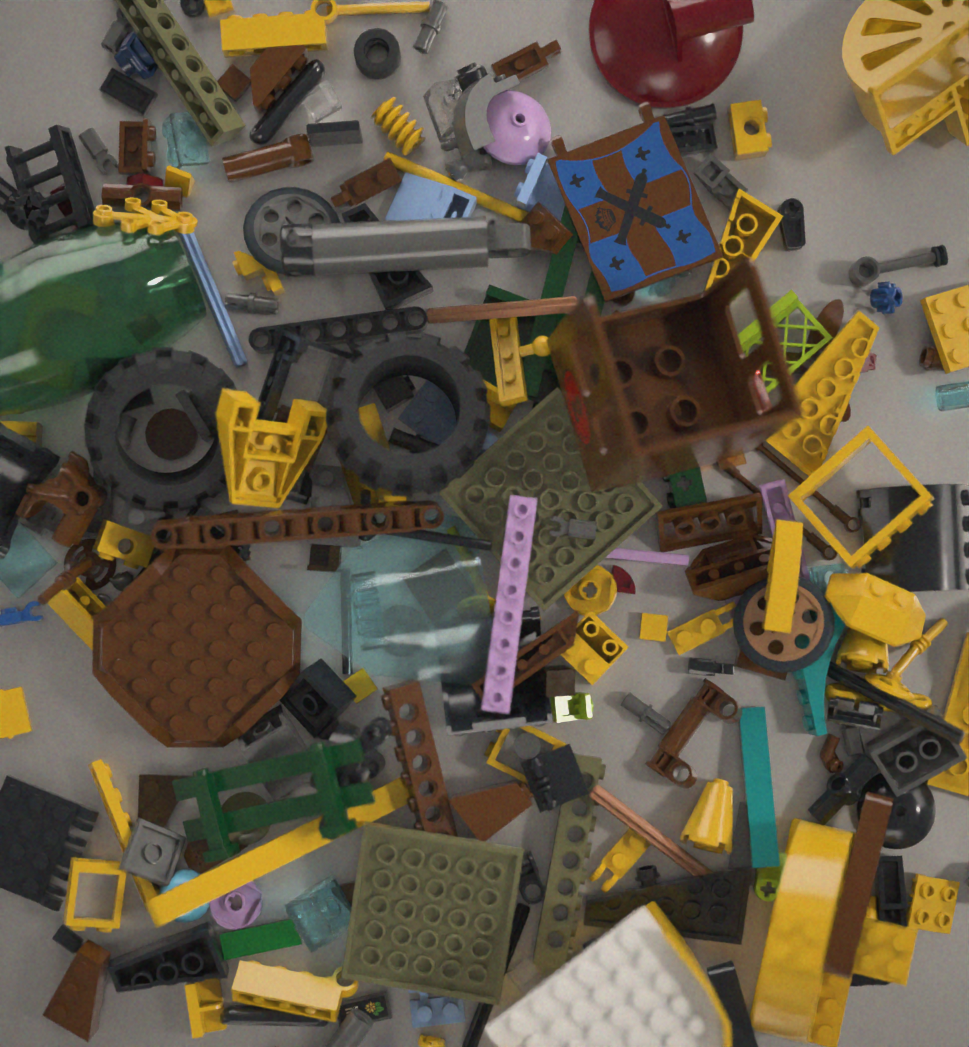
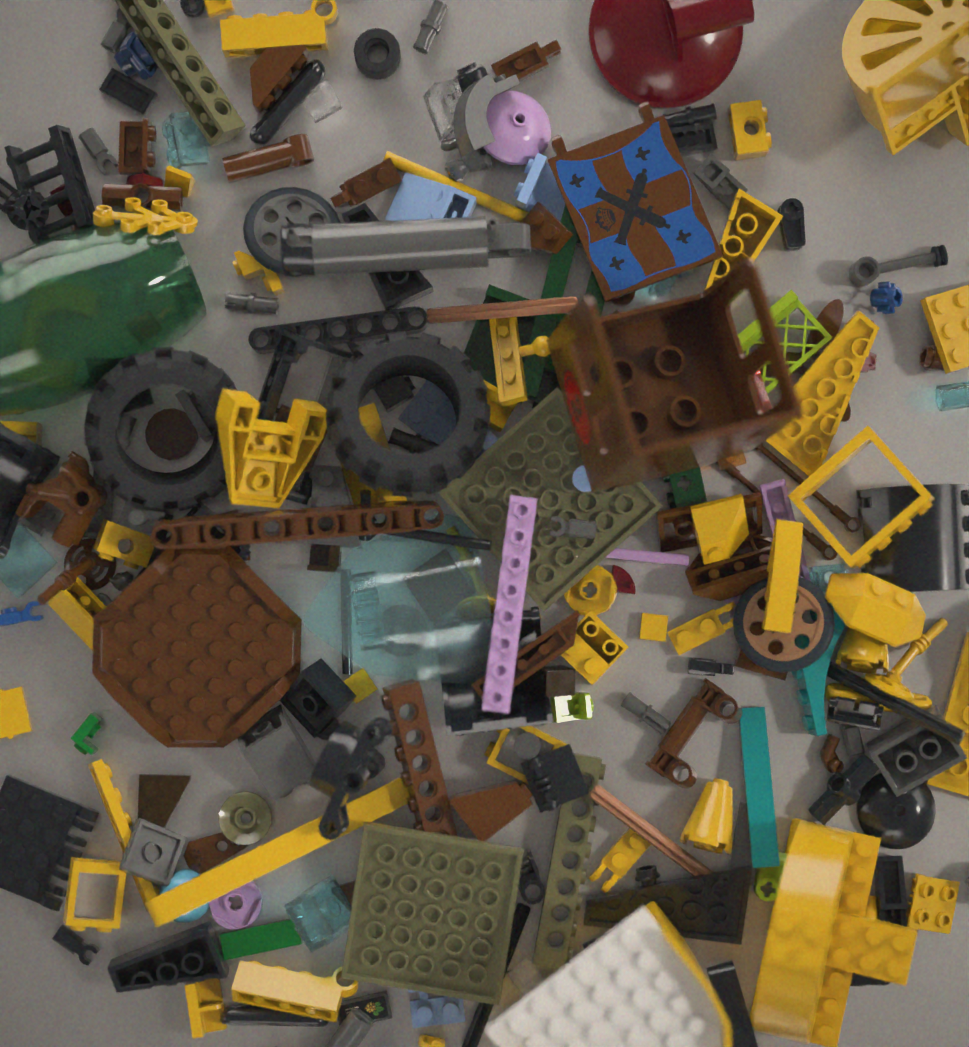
(80, 992): reddish brown wedge -> none
(89, 728): none -> green bracket
(214, 299): light blue axle -> none
(234, 82): reddish brown tile -> none
(328, 800): dark green fence -> none
(334, 133): black tile -> none
(380, 8): yellow bar -> none
(398, 126): yellow piece -> none
(580, 479): none -> light blue tile
(720, 527): none -> yellow slope
(858, 885): reddish brown beam -> none

